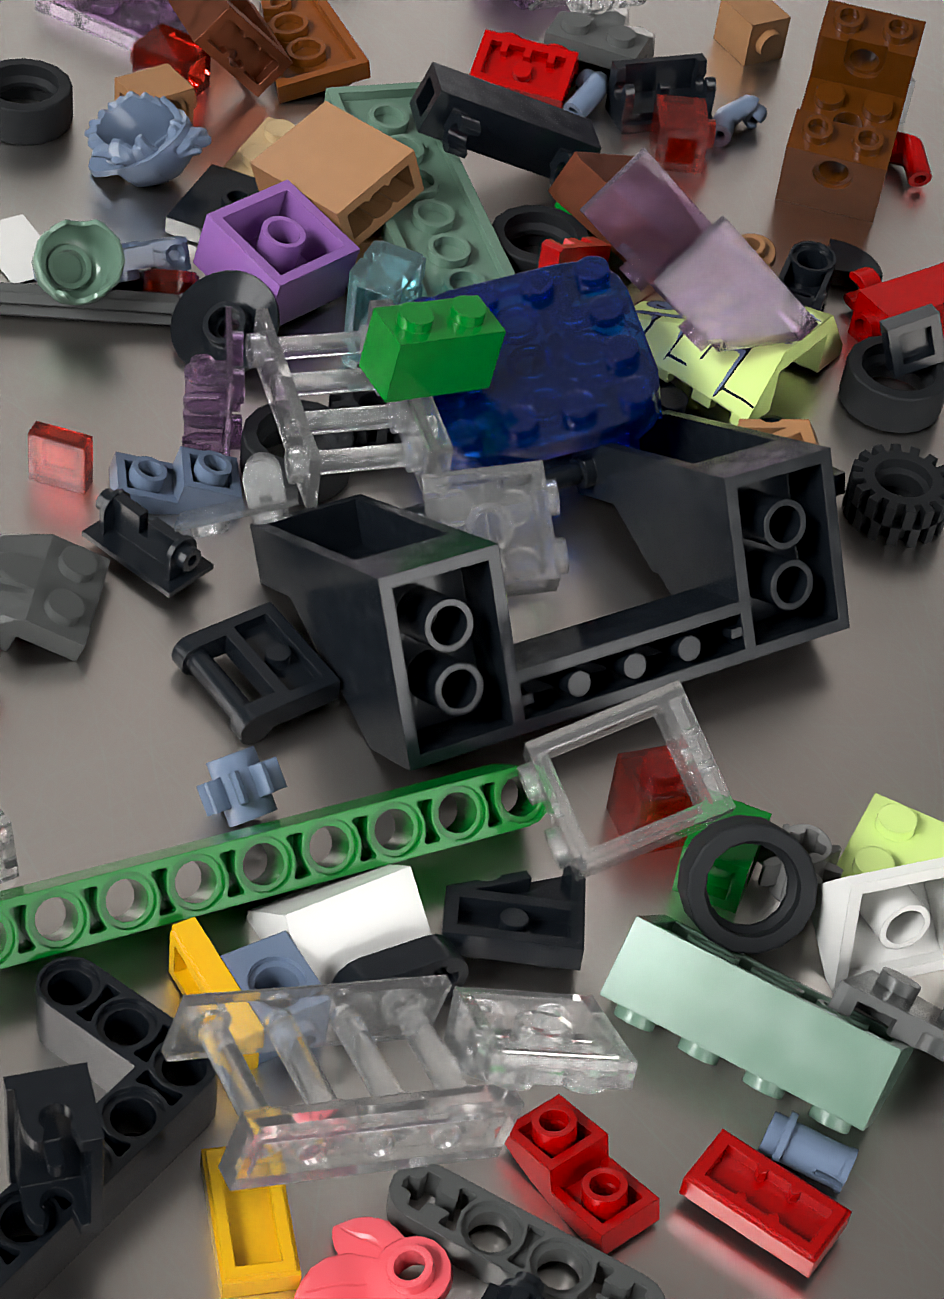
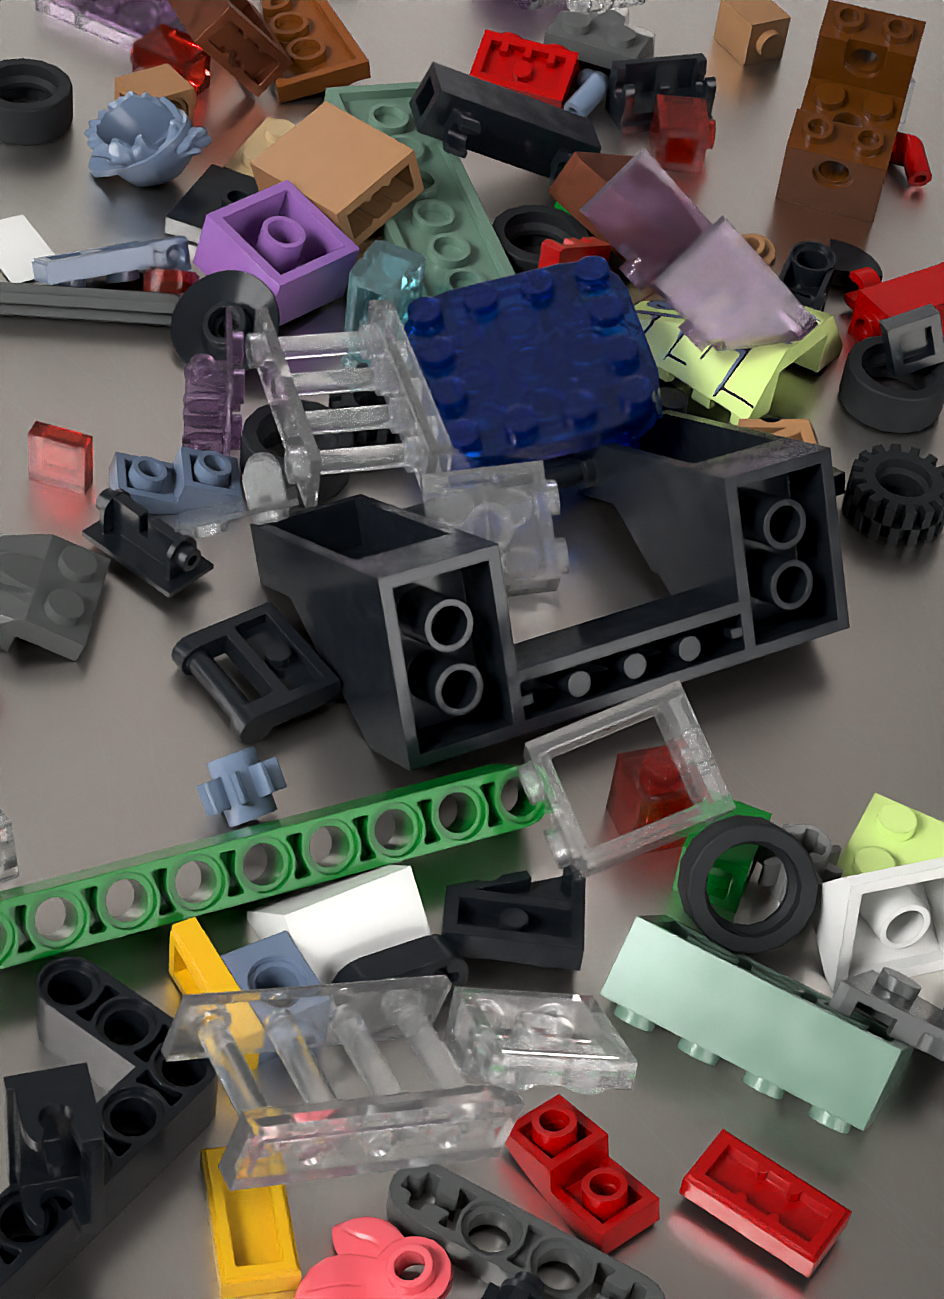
(78, 261): sand green hair -> none
(431, 348): green brick -> none
(742, 109): sand blue arm -> none
(808, 1151): sand blue pin -> none

